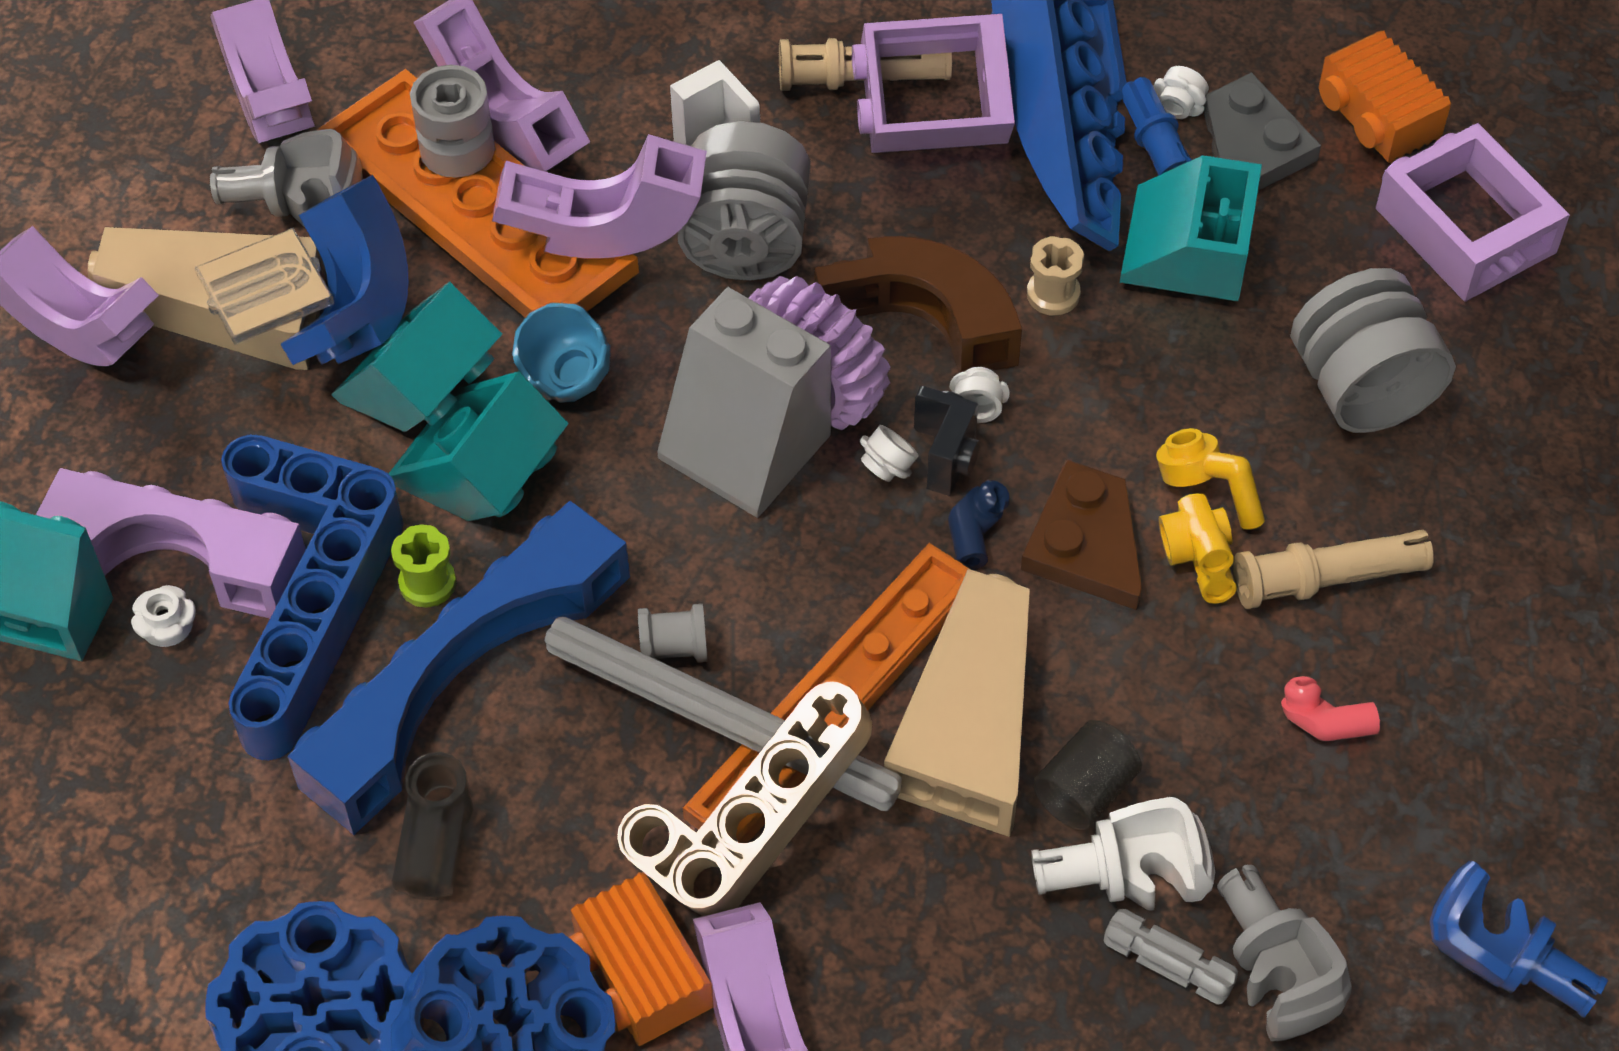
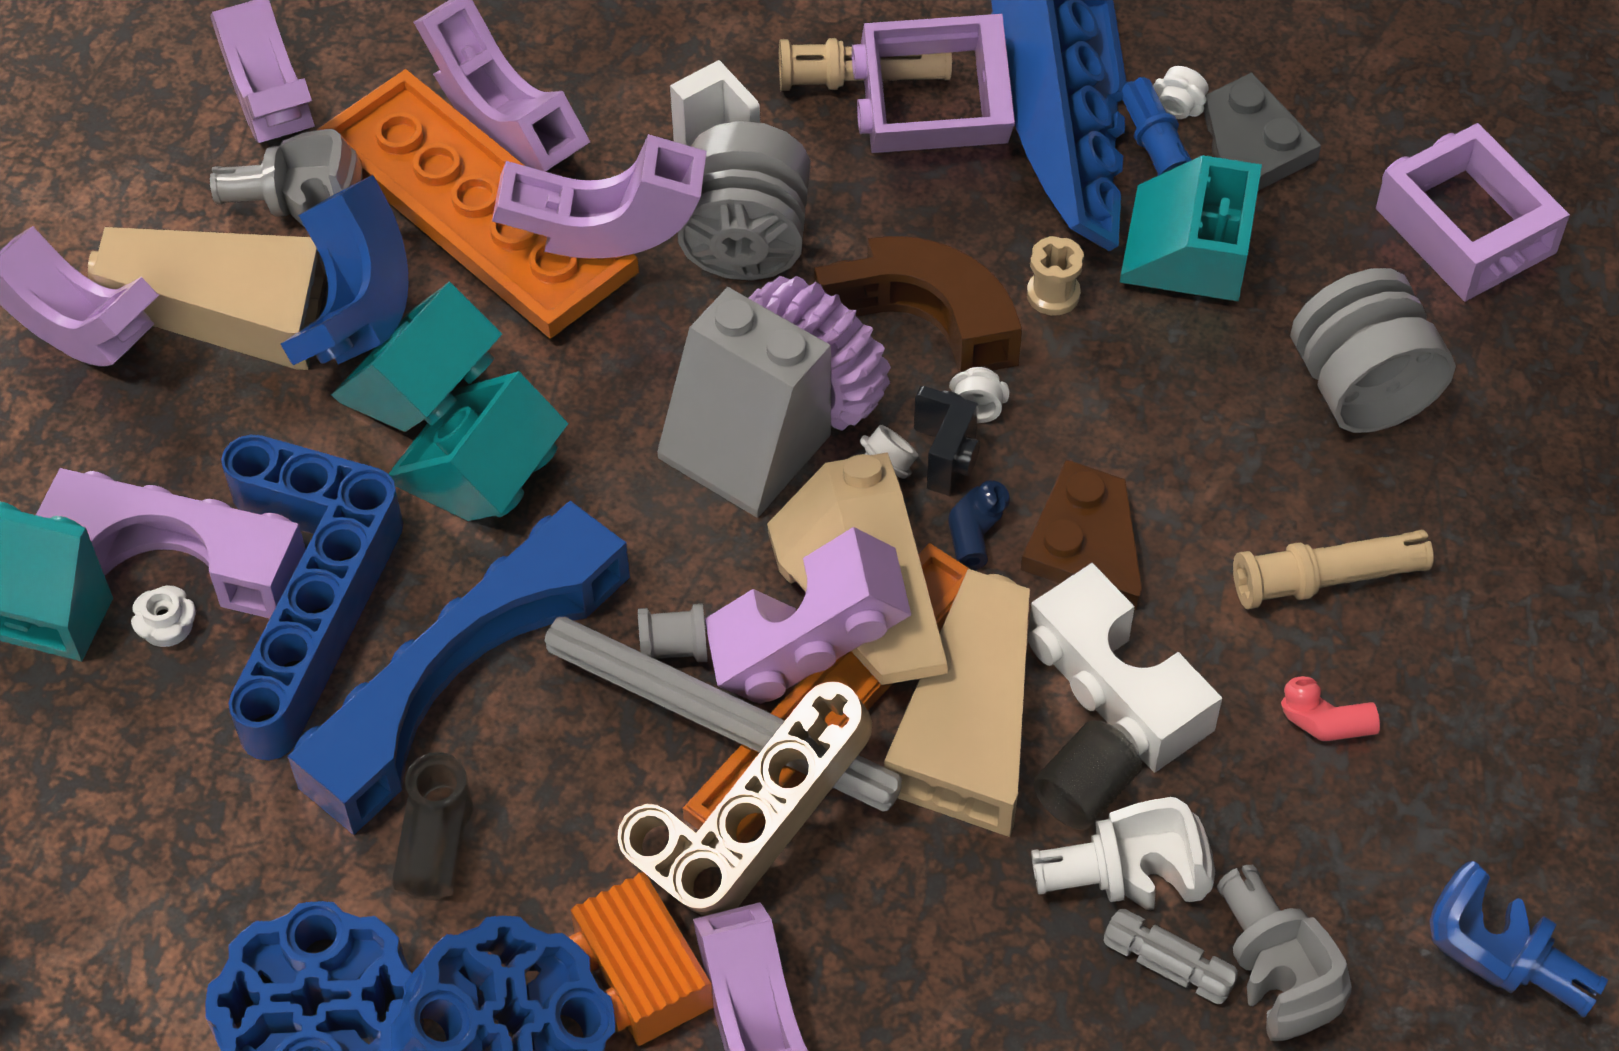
(264, 286): piece -> none
(424, 566): lime bush -> none
(452, 120): light grey wheel -> none
(561, 351): dark azure hair -> none
(849, 601): none -> lavender arch
(864, 496): none -> tan wedge
(1155, 707): none -> white arch
(1195, 457): yellow plate -> none
(1204, 538): yellow plate -> none
(1384, 96): orange brick -> none

